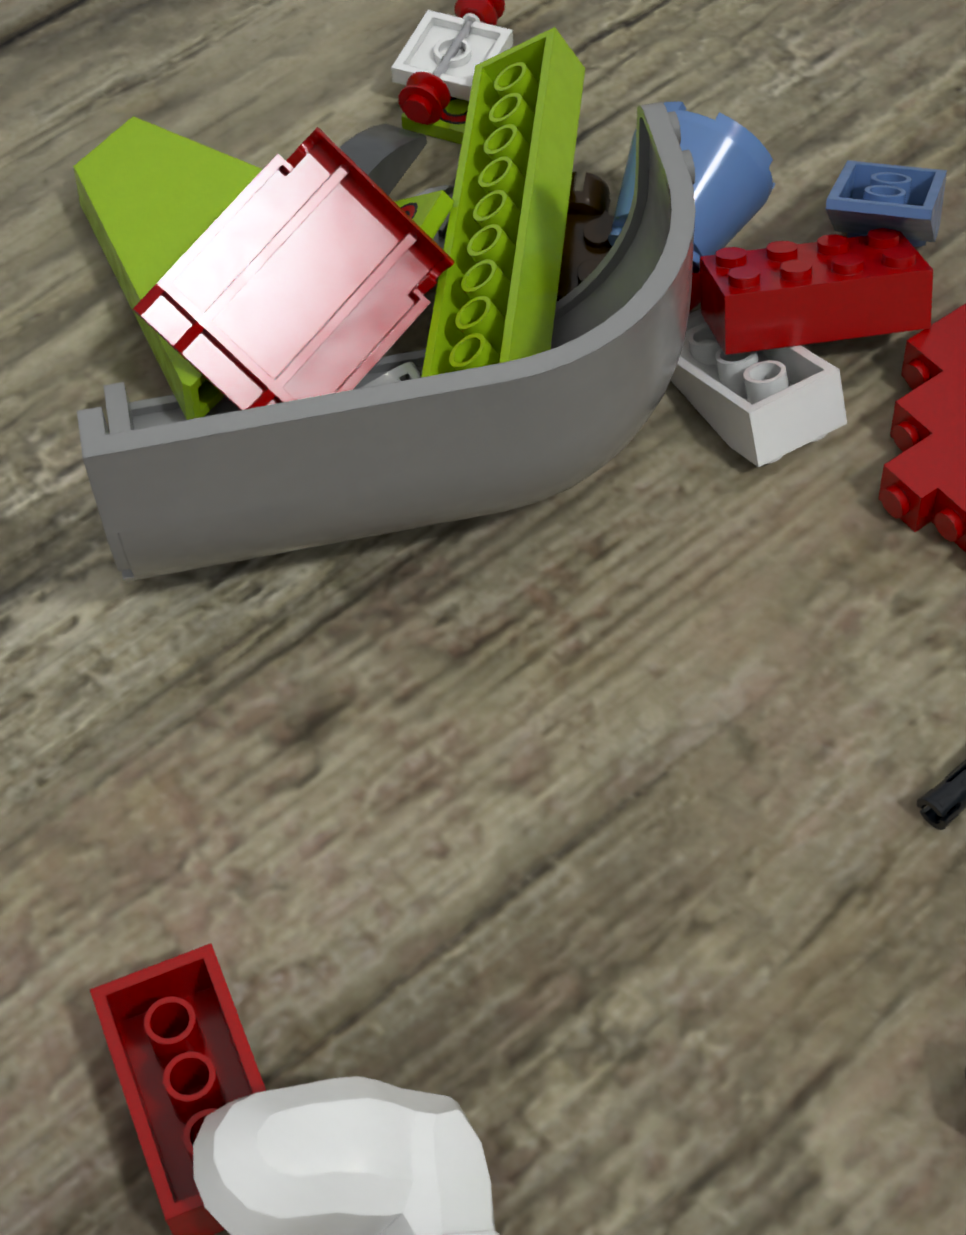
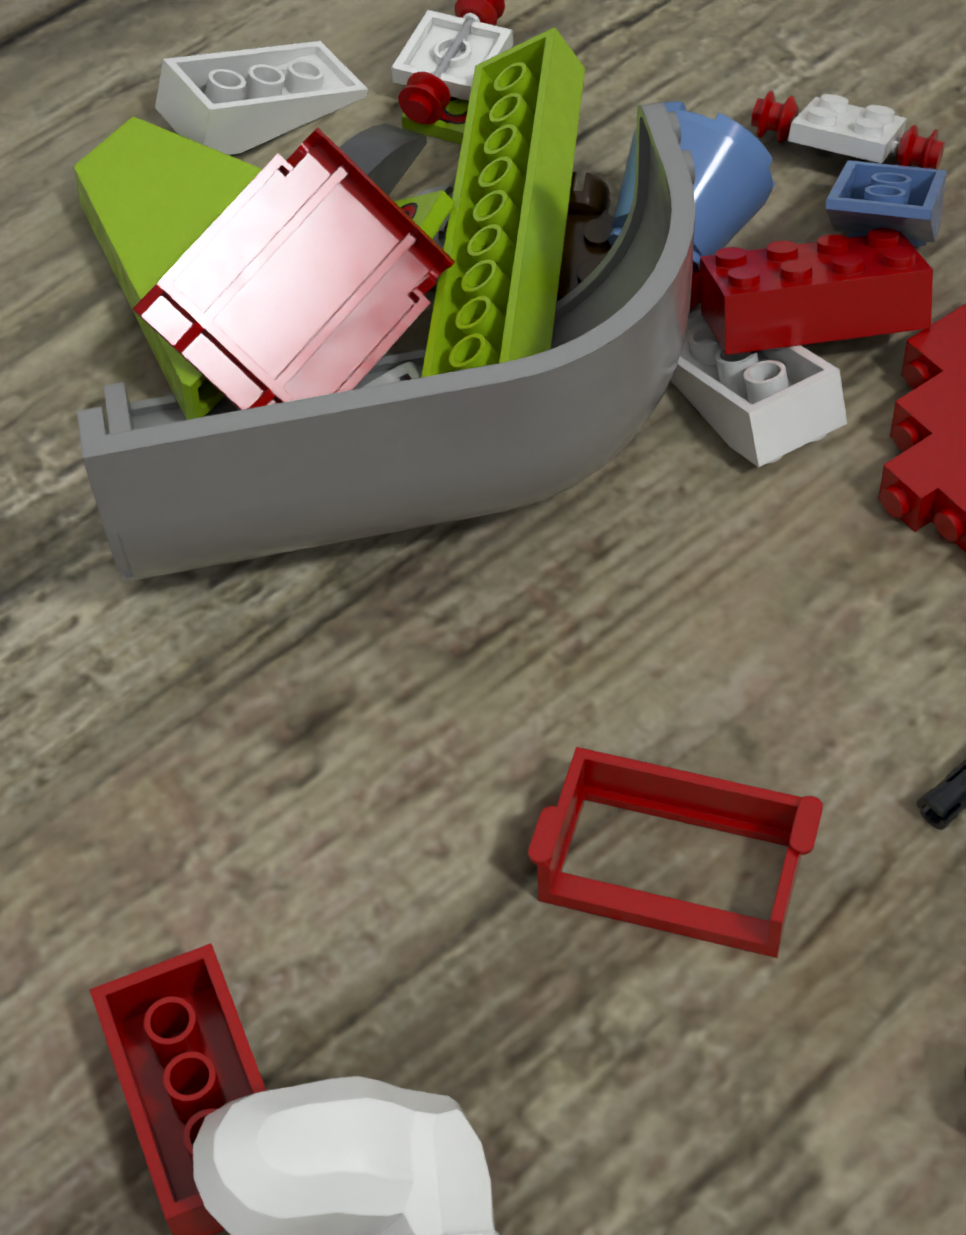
(253, 94): none -> white slope
(681, 798): none -> red piece
(847, 130): none -> white plate

